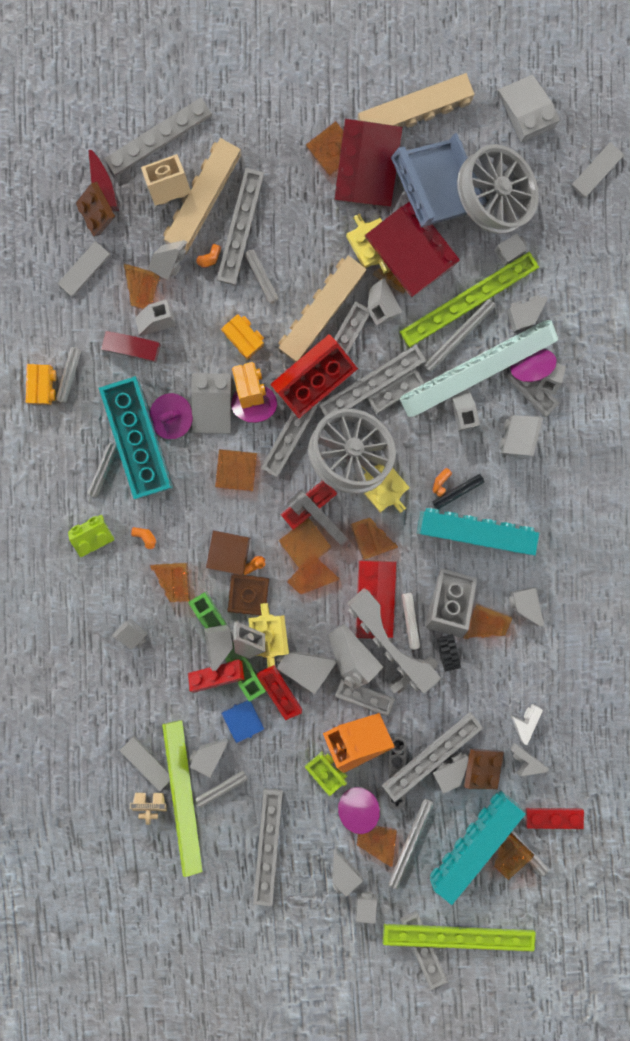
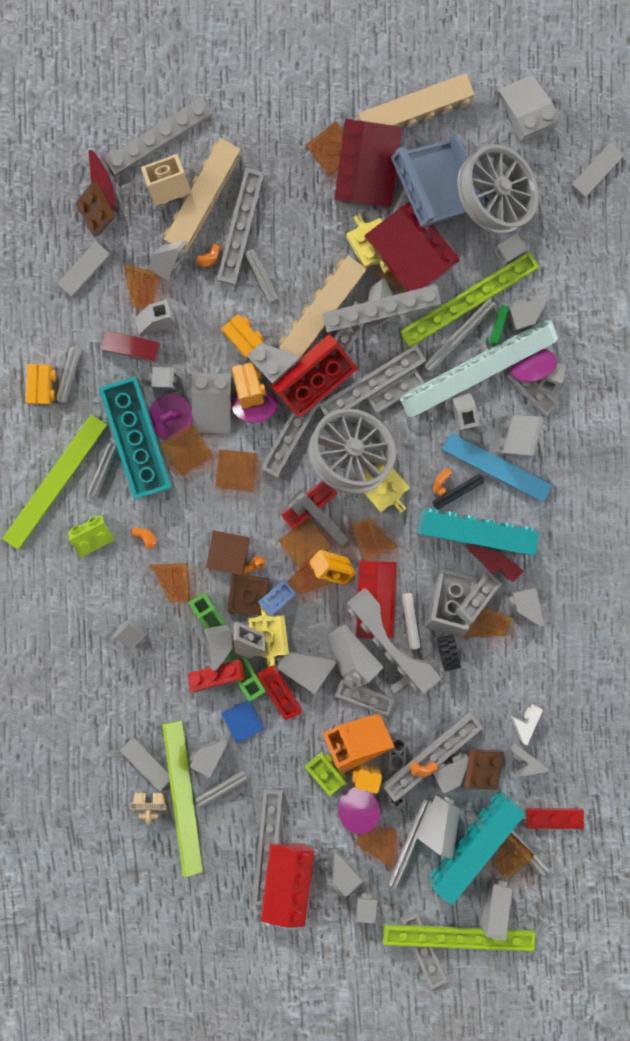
(55, 482): none -> lime tile
(164, 379): none -> light grey slope
(186, 449): none -> clear orange tile
(272, 361): none -> light grey wing
(277, 597): none -> medium blue plate
(287, 884): none -> red slope
(332, 567): none -> light orange brick
(367, 777): none -> light orange brick
(382, 308): none -> light grey plate
(421, 771): none -> orange arm
(440, 826): none -> light grey slope
(478, 597): none -> light grey tile
(494, 561): none -> dark red slope
(496, 467): none -> dark azure tile
(496, 909): none -> light grey slope
(498, 325): none -> green tile

